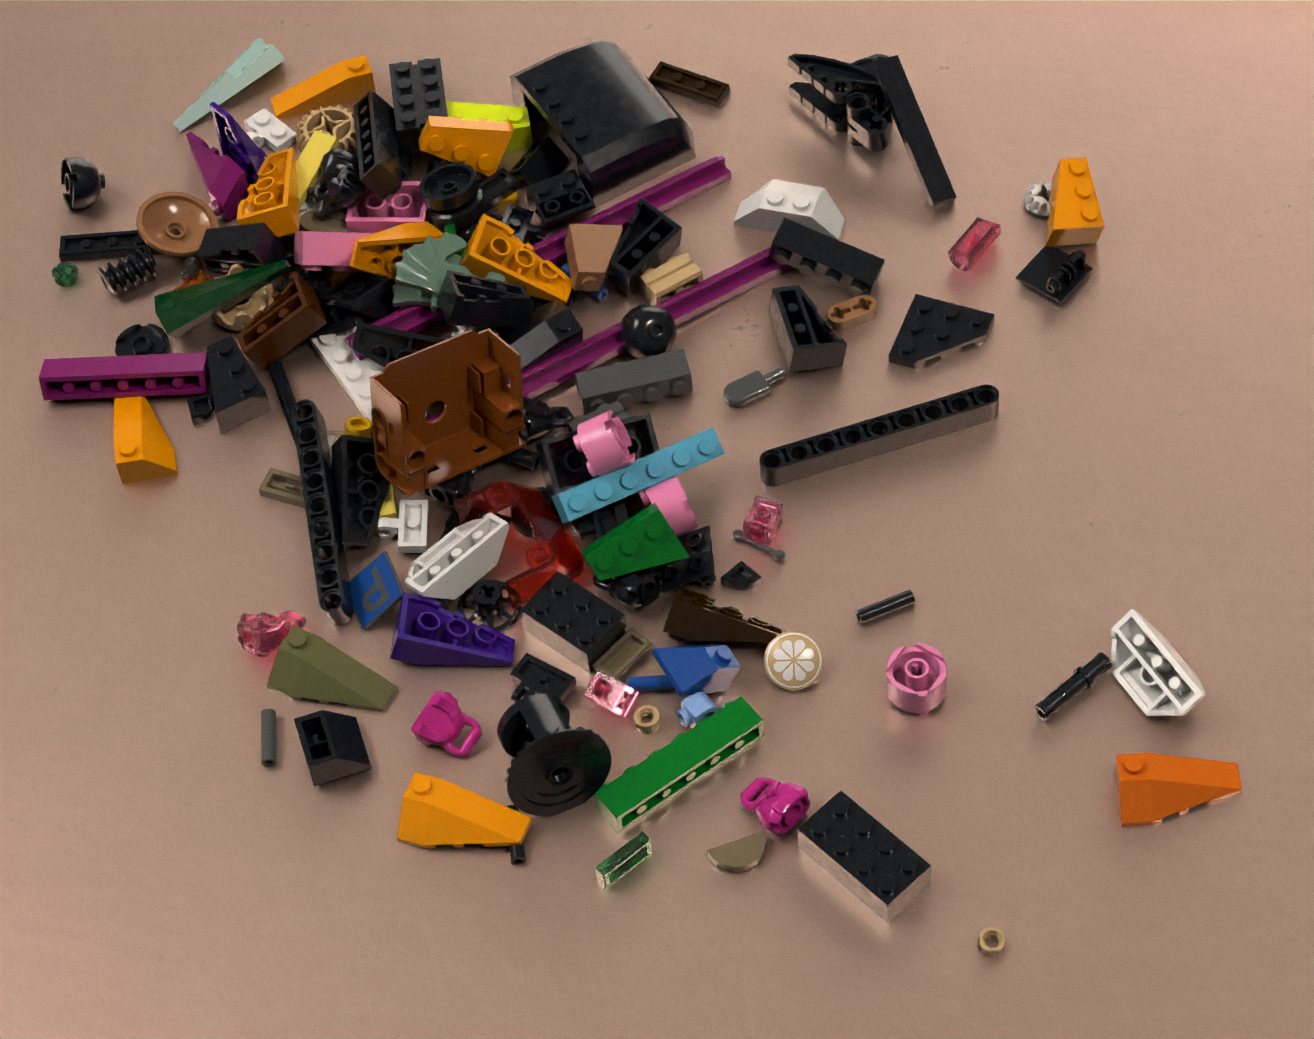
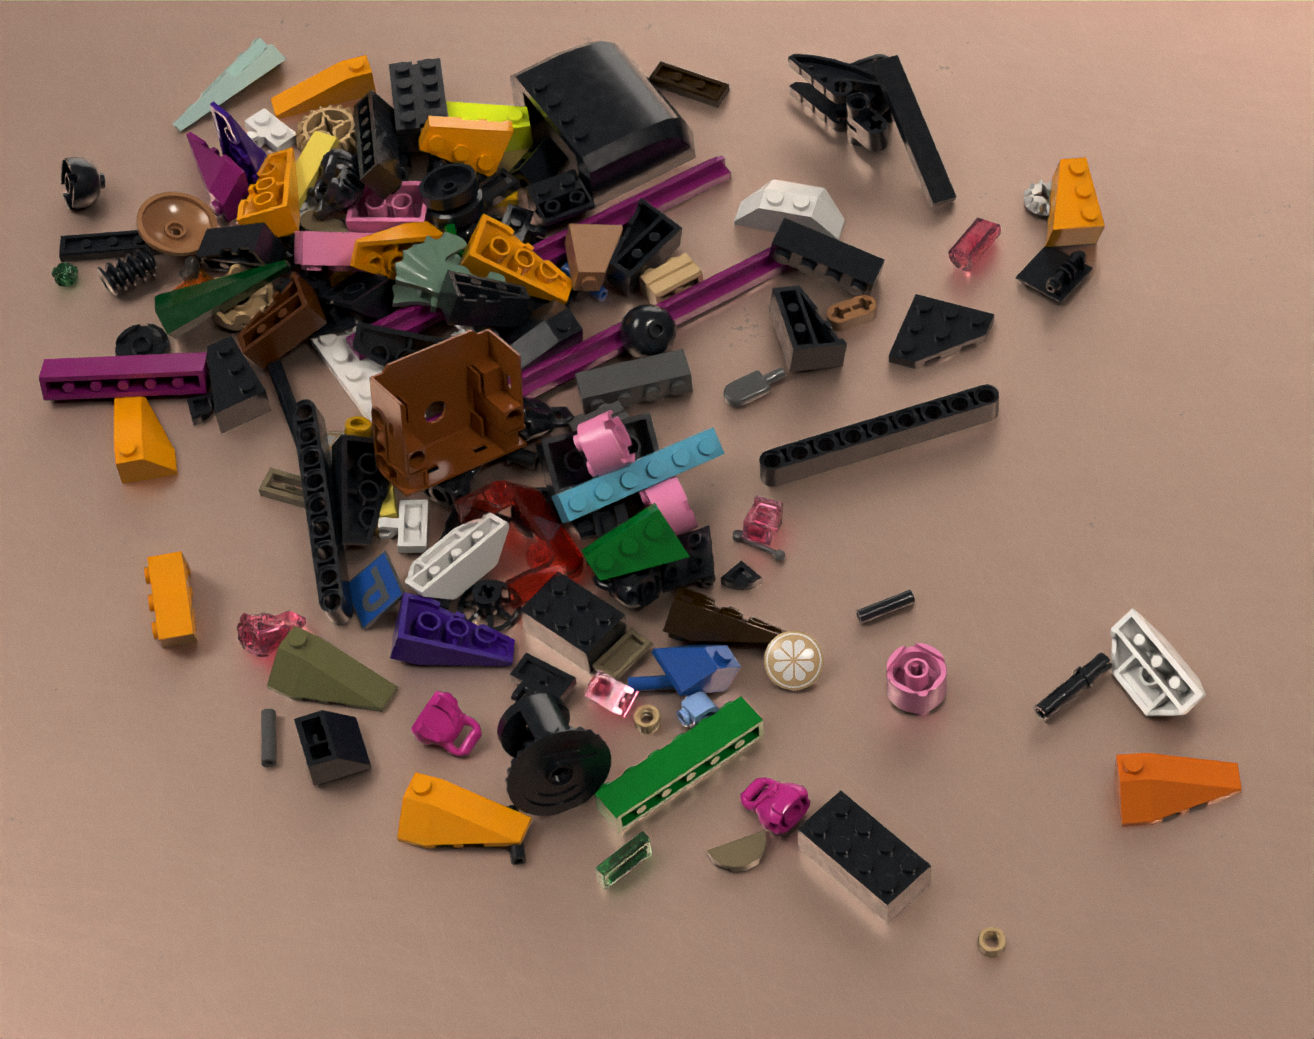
(171, 599): none -> light orange wedge

